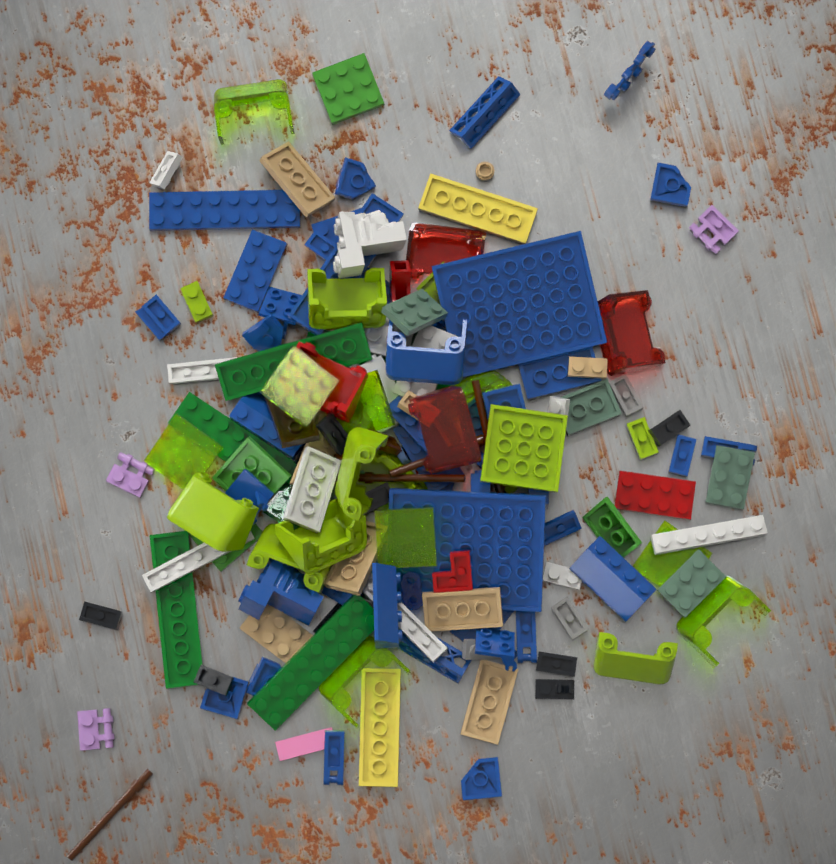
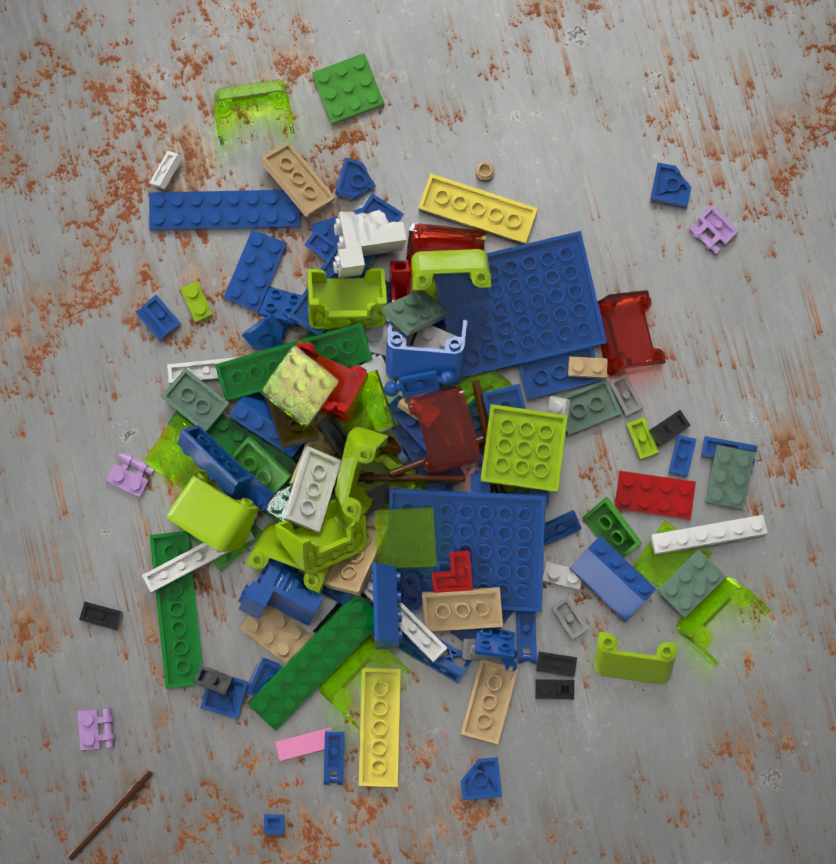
(195, 400): none -> sand green plate
(214, 460): none -> blue slope
(274, 824): none -> blue plate
(419, 383): none -> blue plate
(451, 261): none -> lime windscreen
(487, 113): blue fence -> none
(646, 51): blue plant -> none

